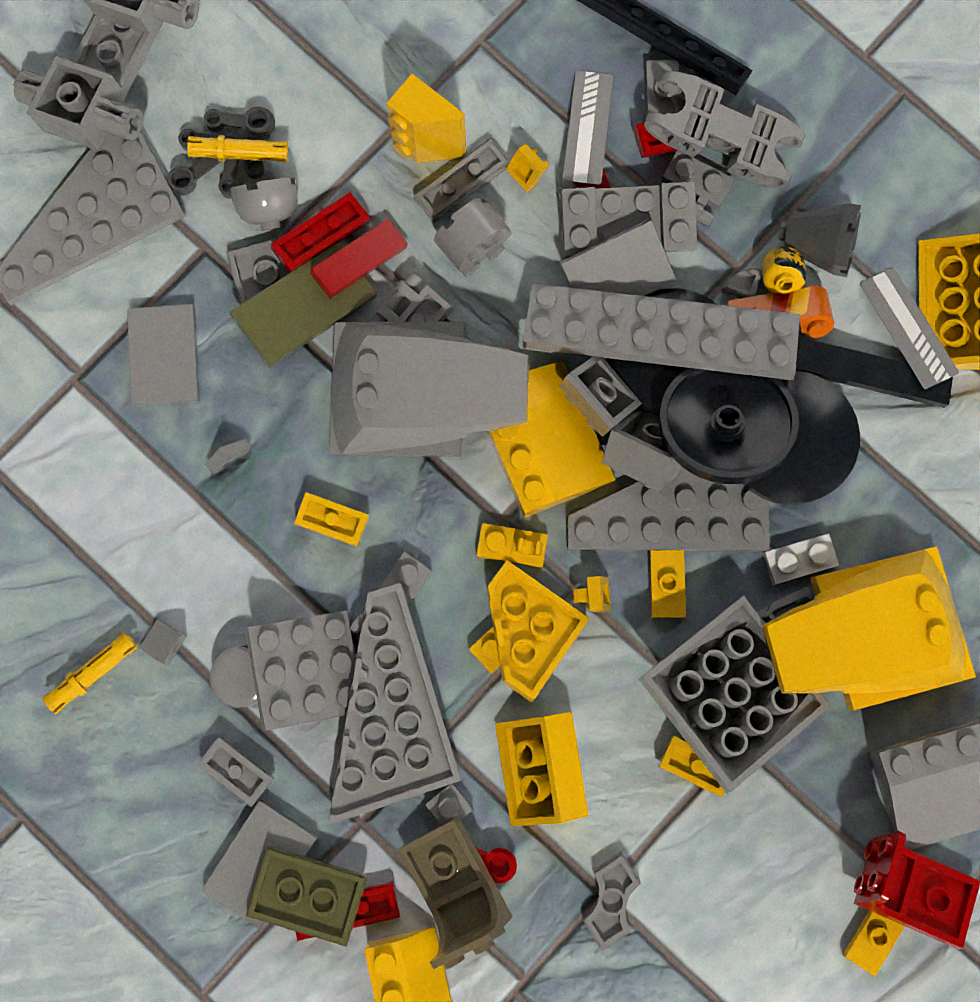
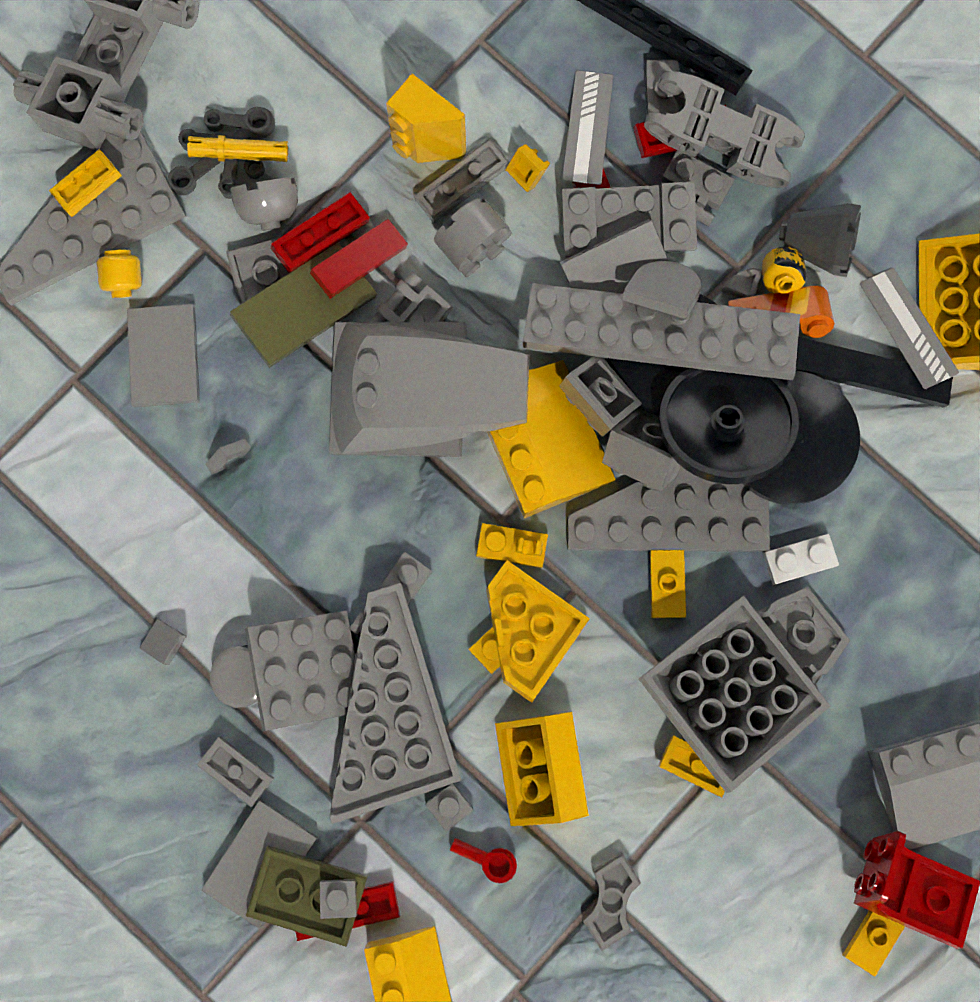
(80, 680): yellow pin -> none
(85, 183): none -> yellow plate
(119, 273): none -> yellow head
(331, 519): yellow plate -> none
(338, 898): none -> light grey plate
(457, 892): dark tan bracket -> none
(596, 594): yellow tile -> none
(664, 288): none -> light grey tile
(873, 633): yellow wedge -> none

